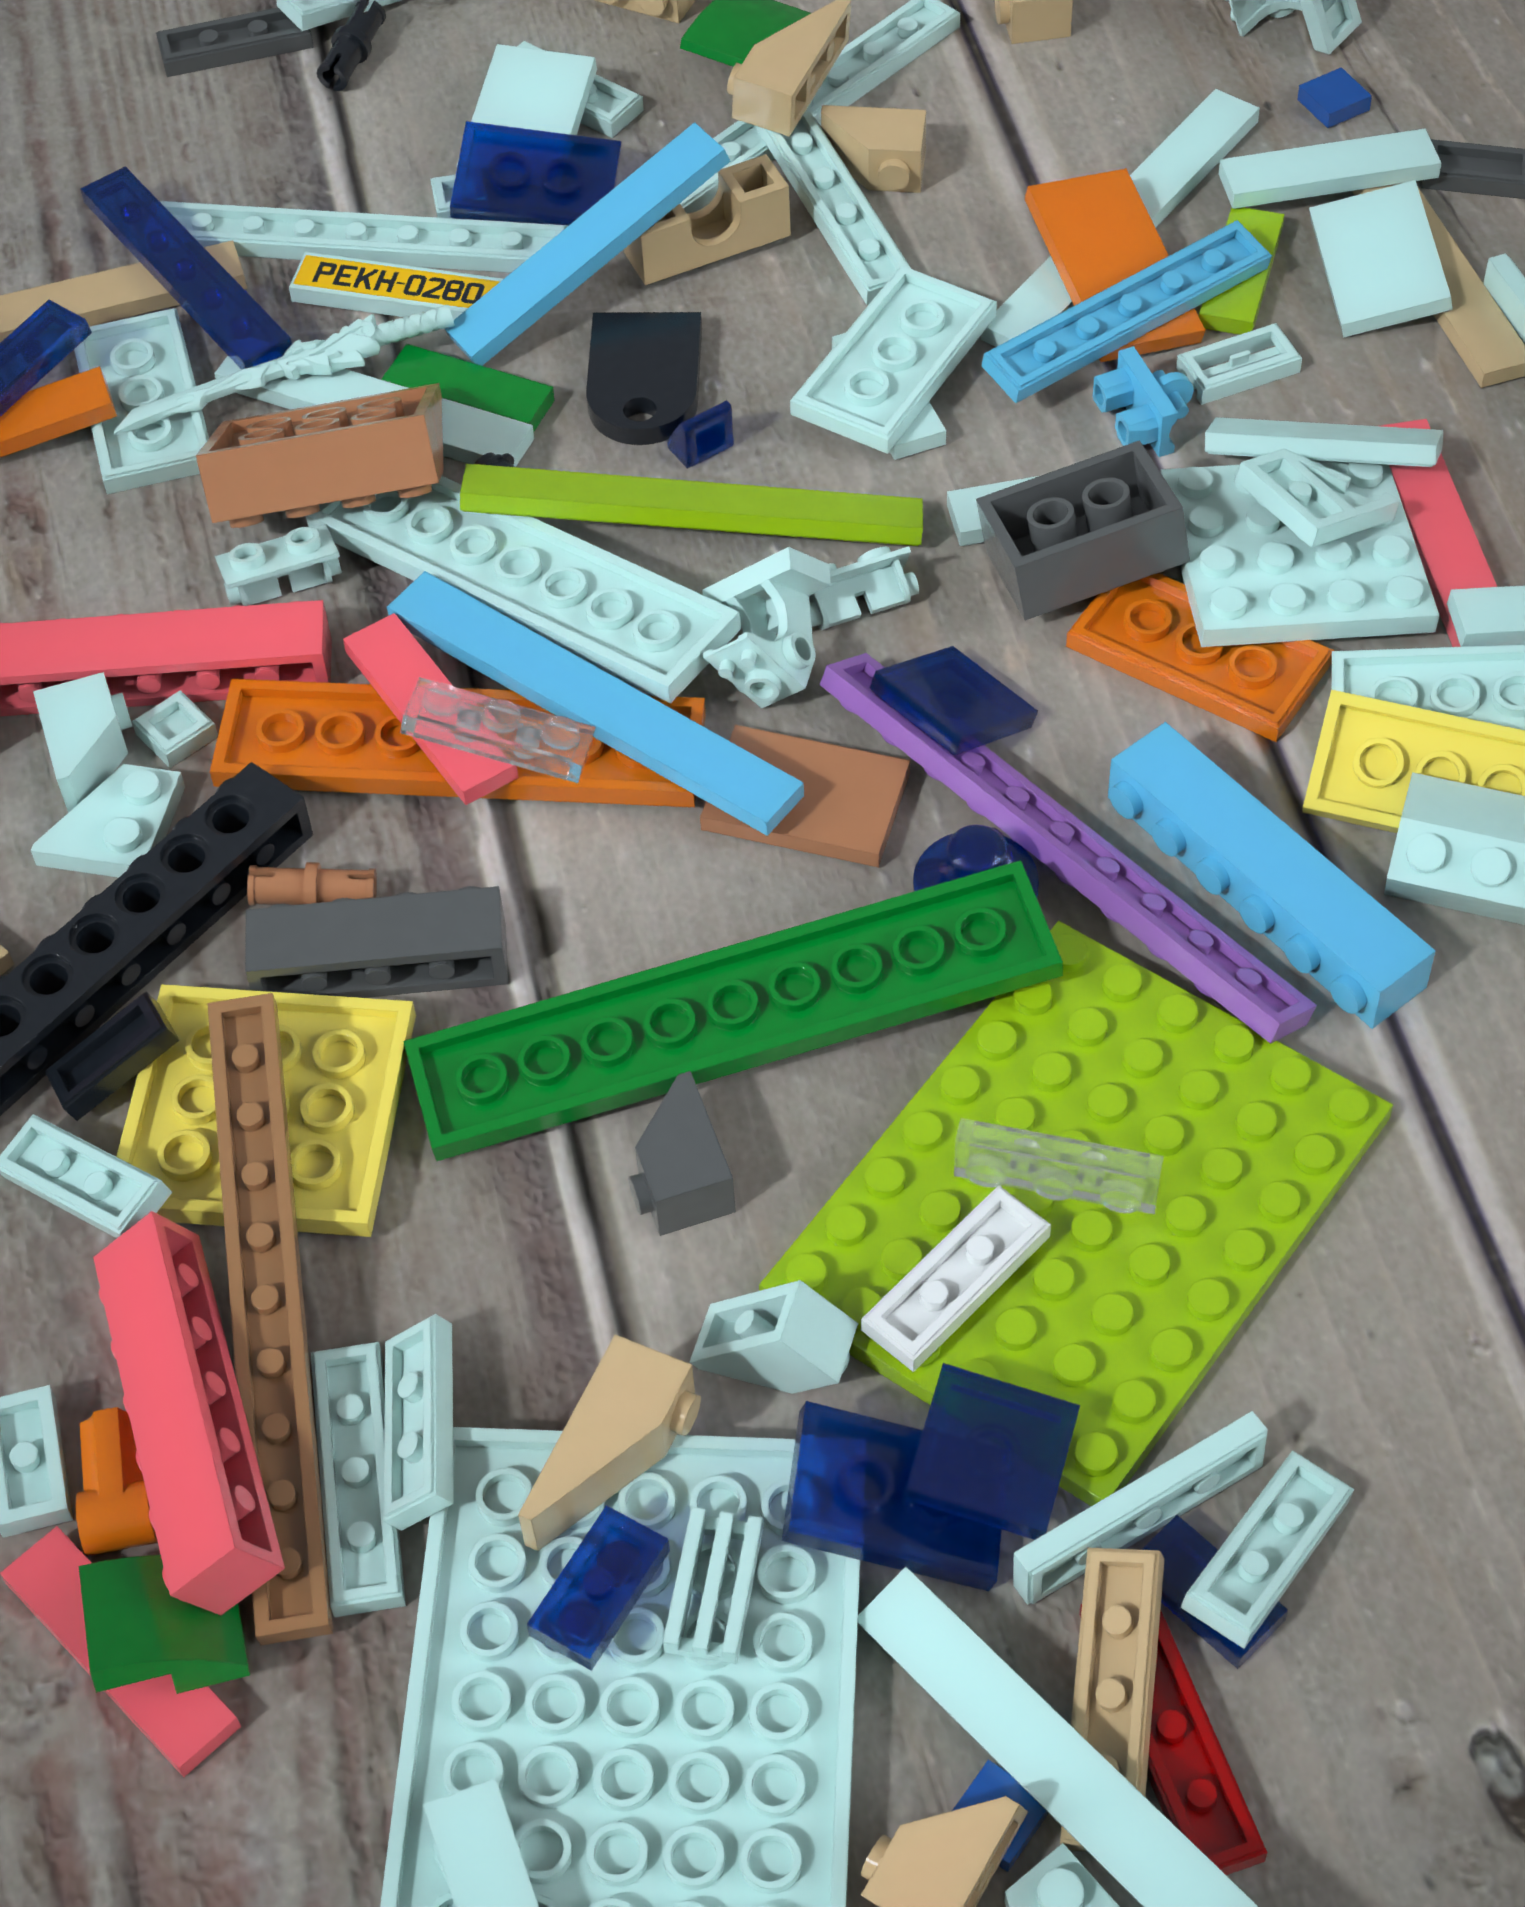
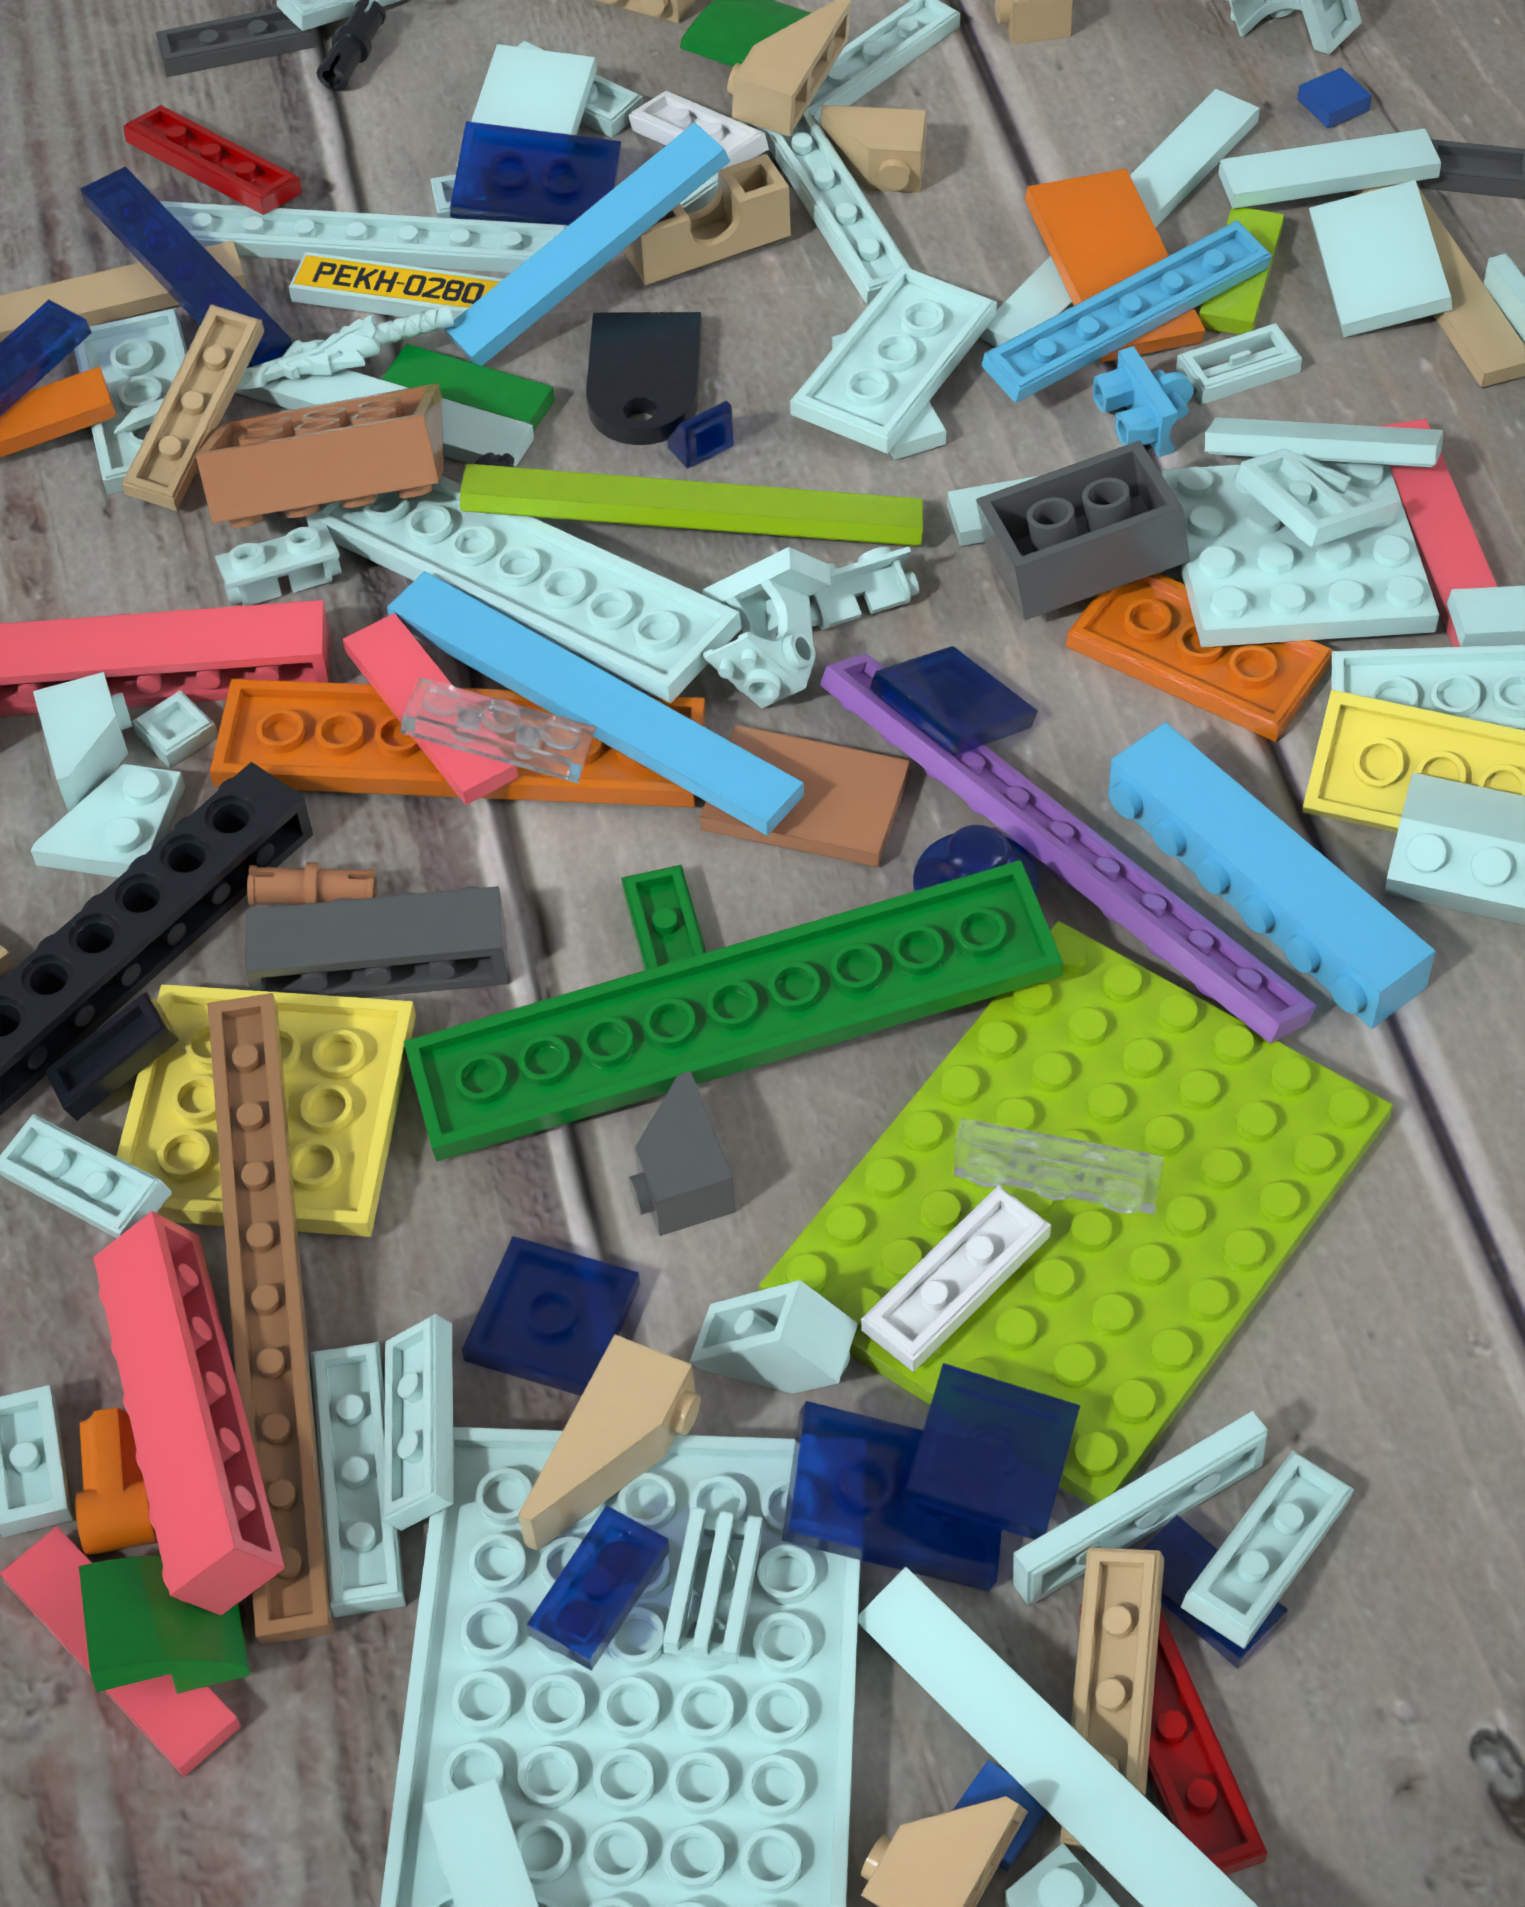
(193, 407): none -> tan tile
(212, 159): none -> red tile
(550, 1315): none -> clear blue tile
(662, 916): none -> green tile
(670, 115): none -> white tile

